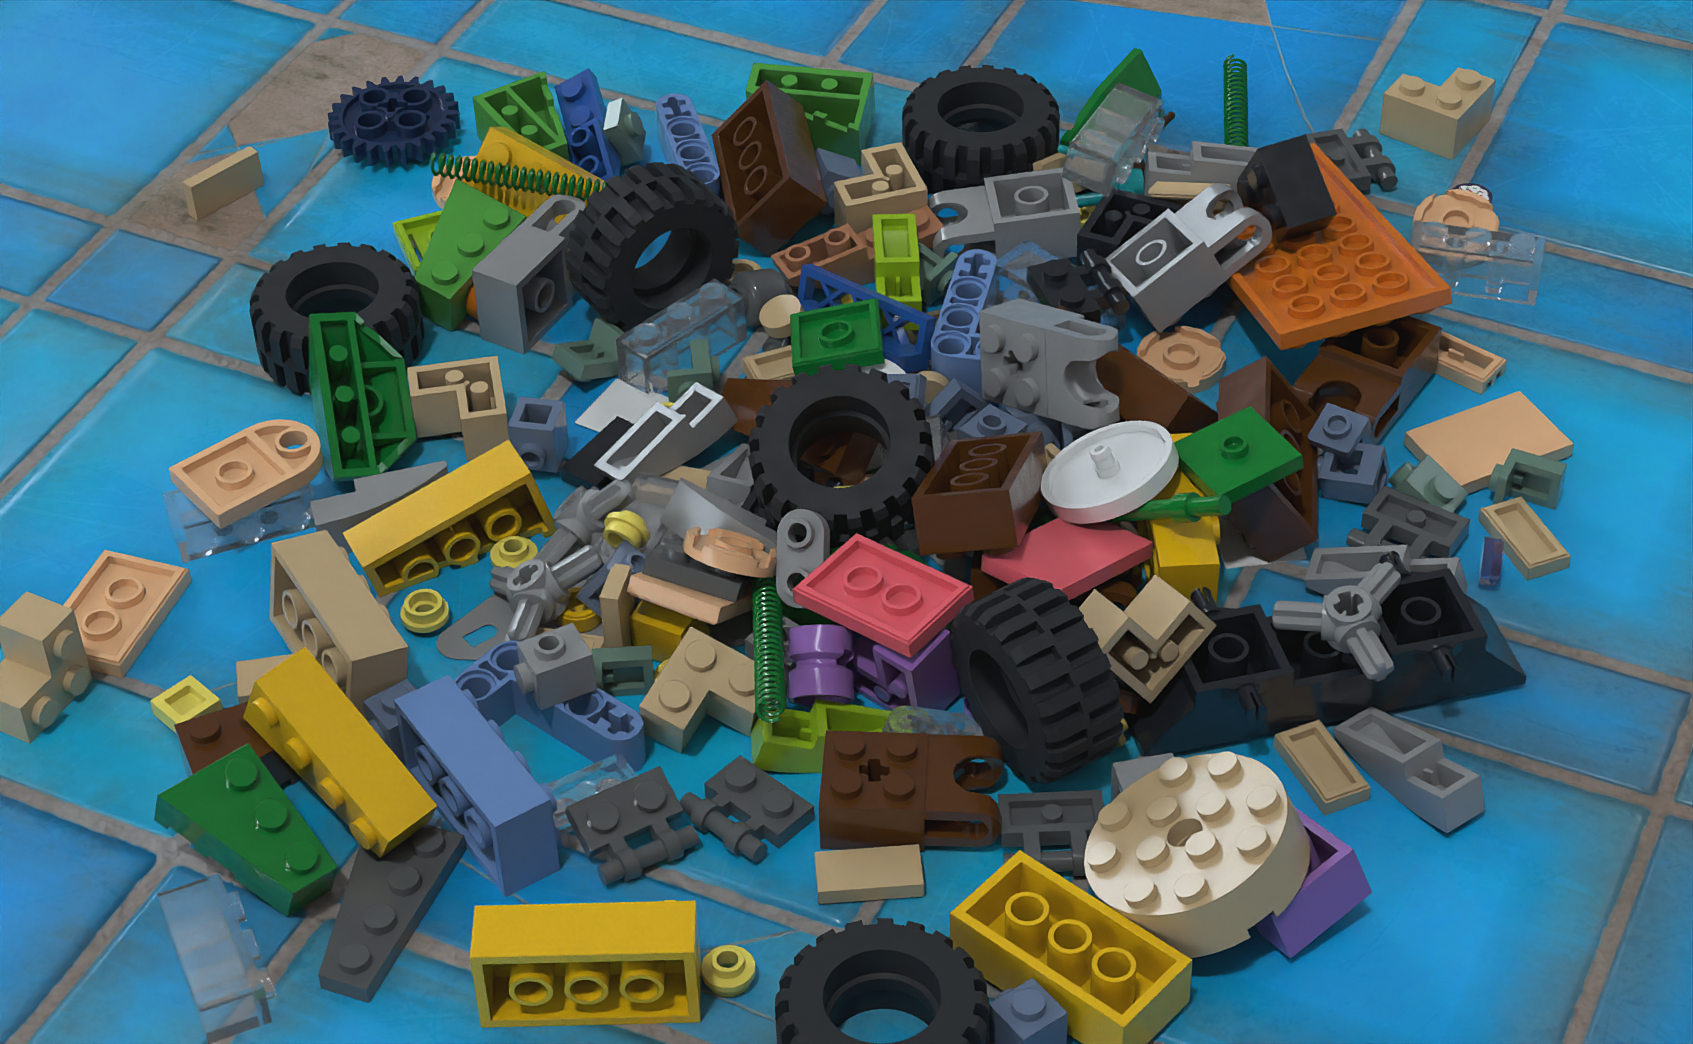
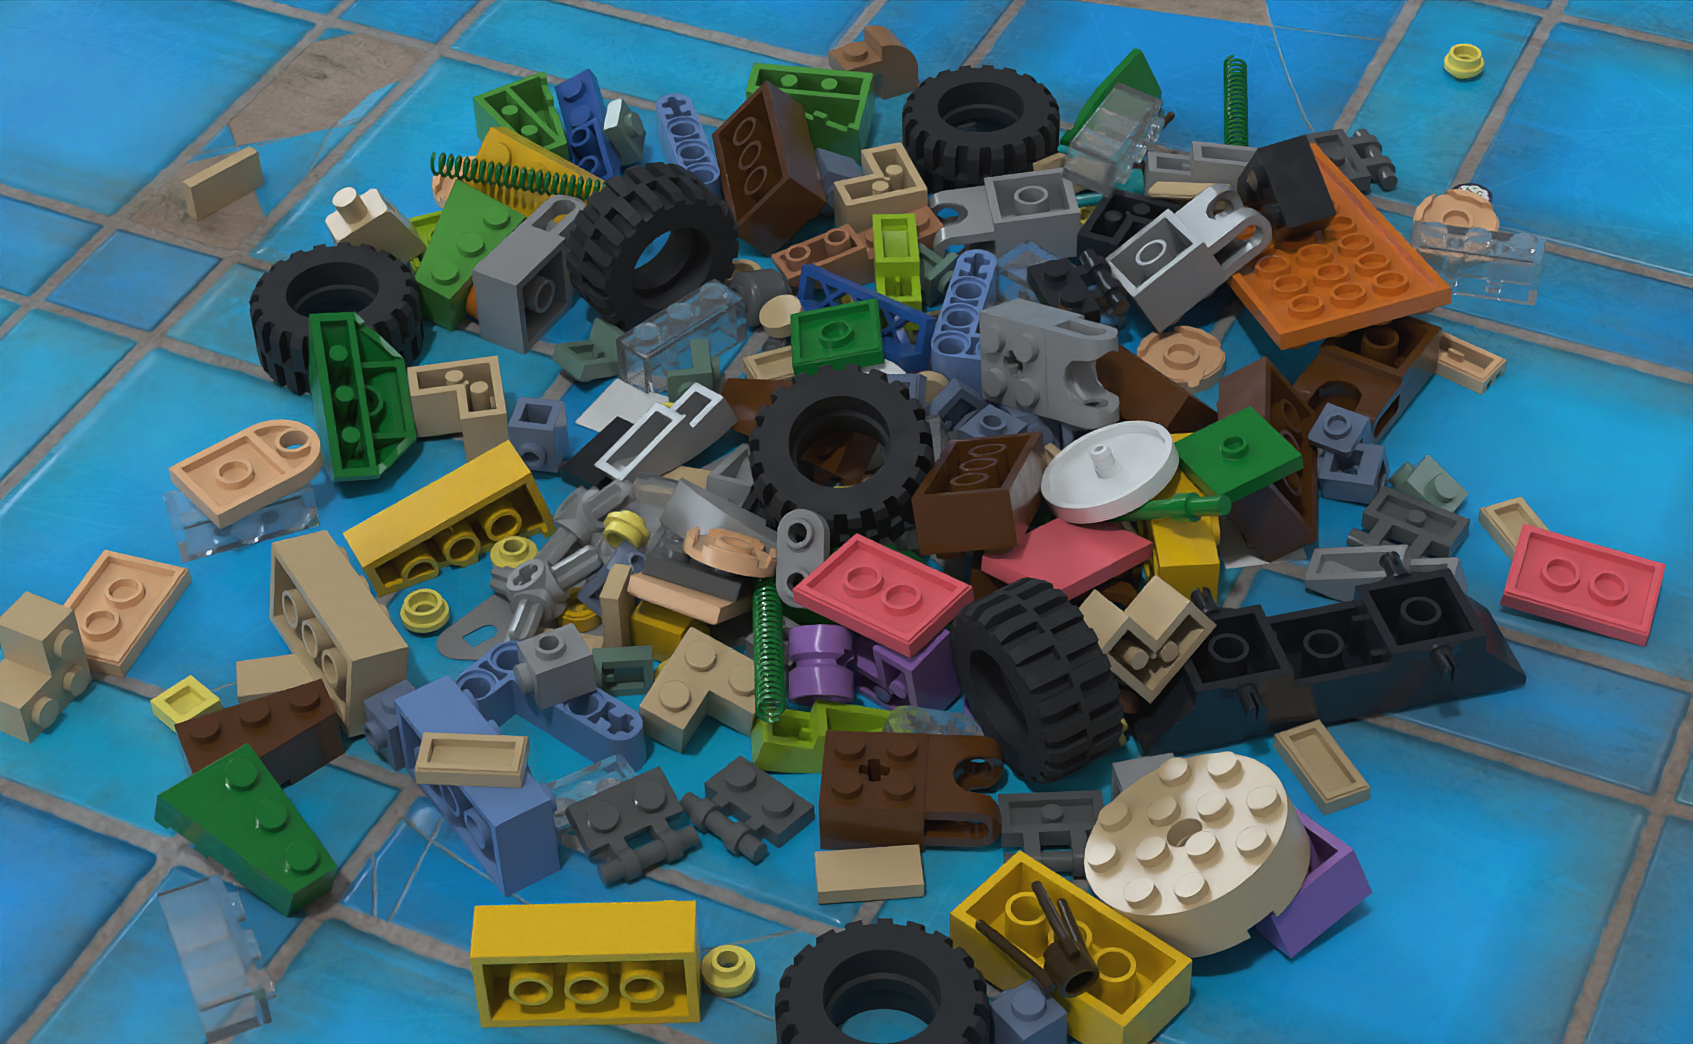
(338, 753): yellow wedge -> none
(370, 497): light grey slope -> none
(373, 222): none -> tan torso
(384, 908): dark grey wing -> none
(394, 121): dark blue gear -> none
(472, 760): none -> tan tile
(884, 56): none -> medium nougat brick
(1066, 959): none -> dark brown plant
(1348, 619): light grey bush -> none
(1412, 768): light grey slope -> none
(1437, 116): tan brick -> none
(1464, 61): none -> light yellow plate
(1484, 435): light nougat tile -> none
(1491, 561): clear purple tile -> none
(1529, 476): sand green bracket -> none
(1583, 585): none -> coral tile

